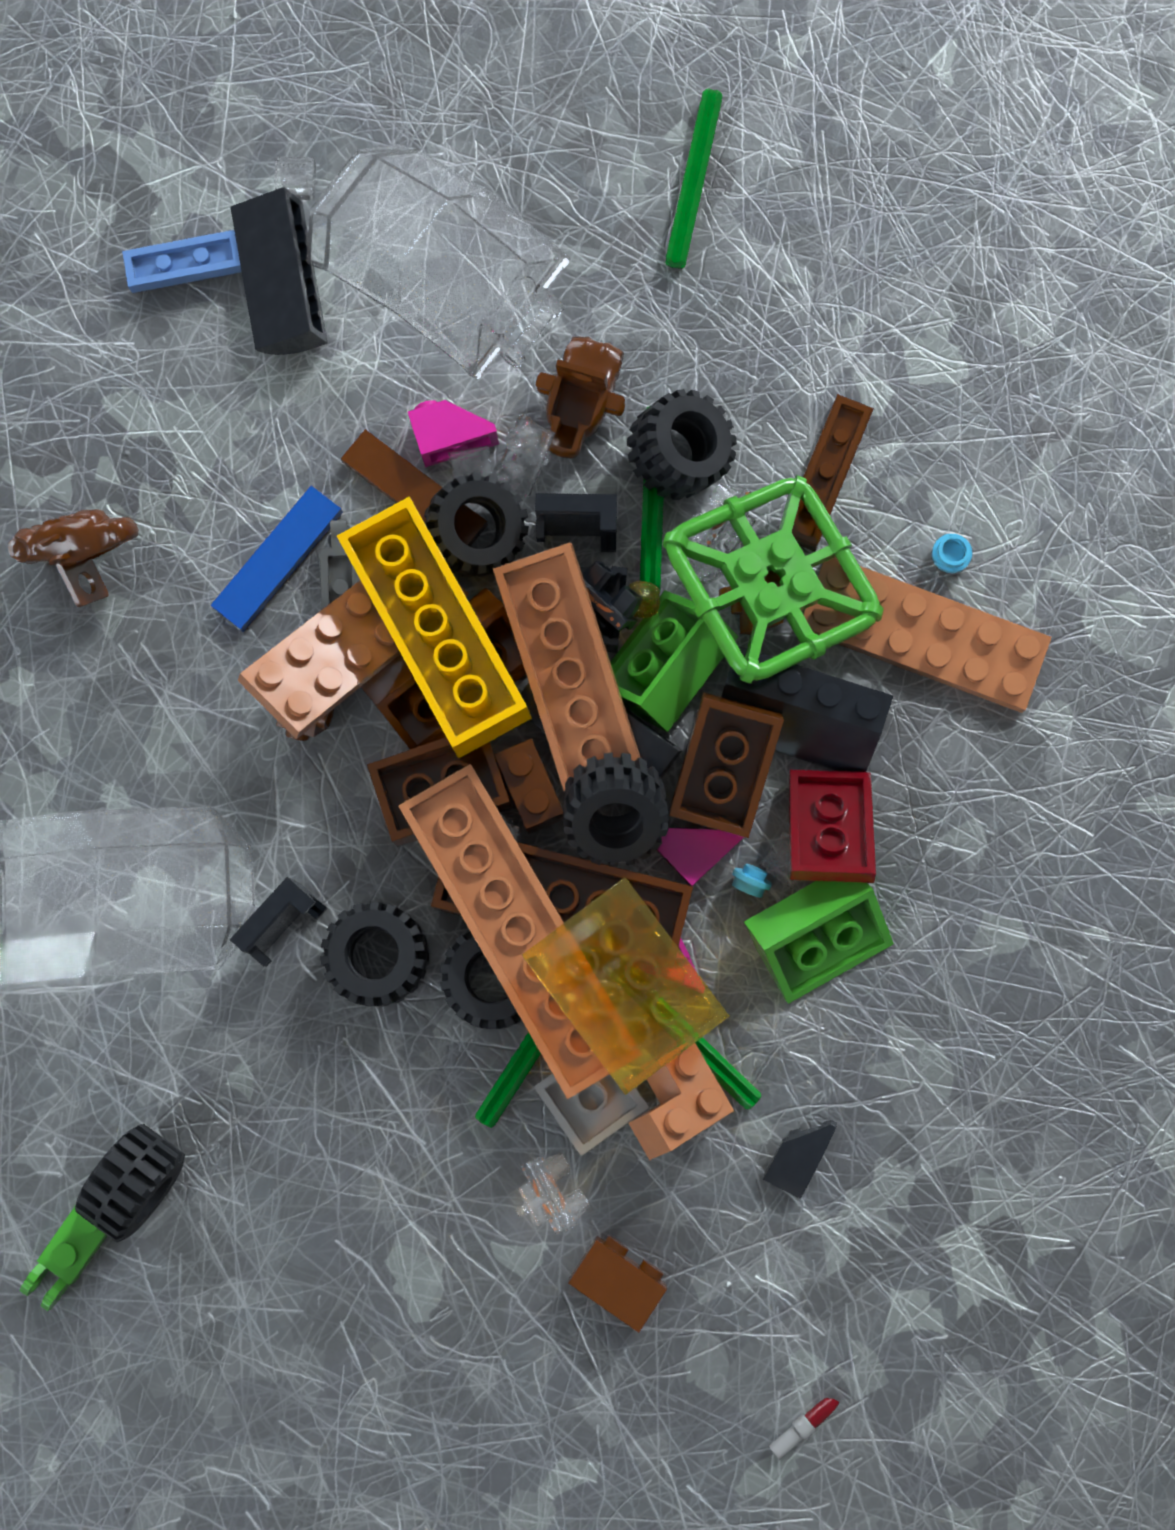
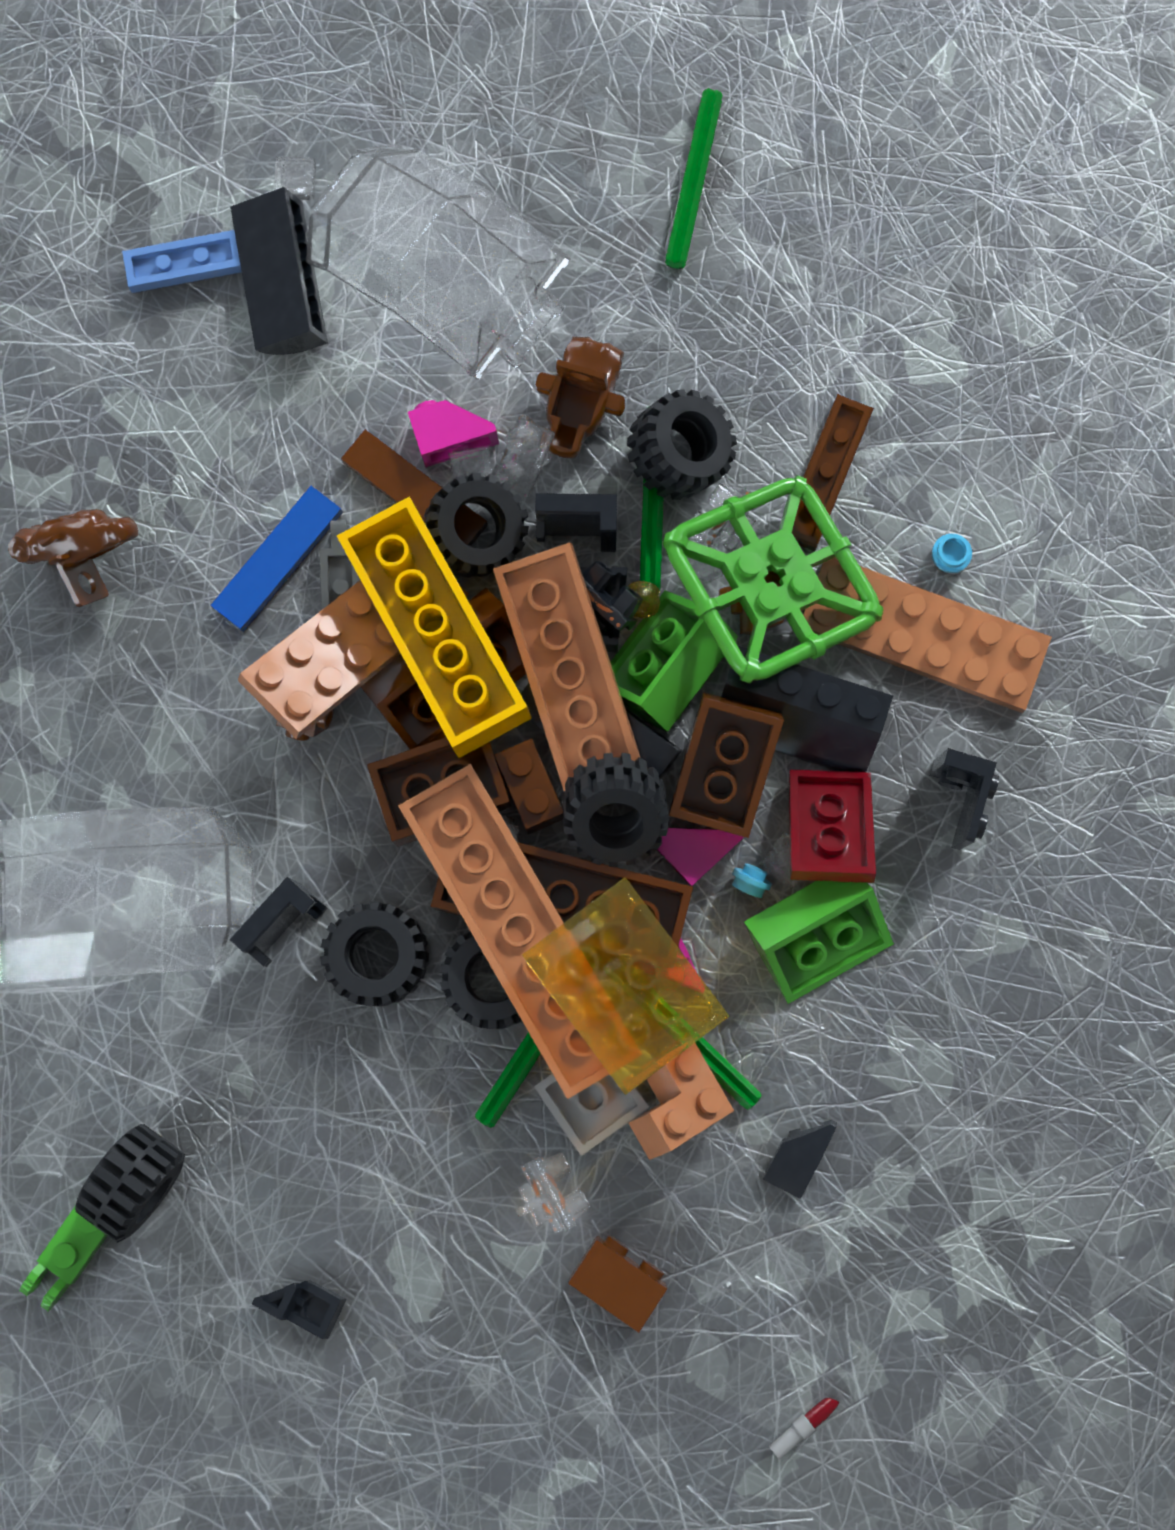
(304, 1305): none -> black slope
(959, 770): none -> black bracket

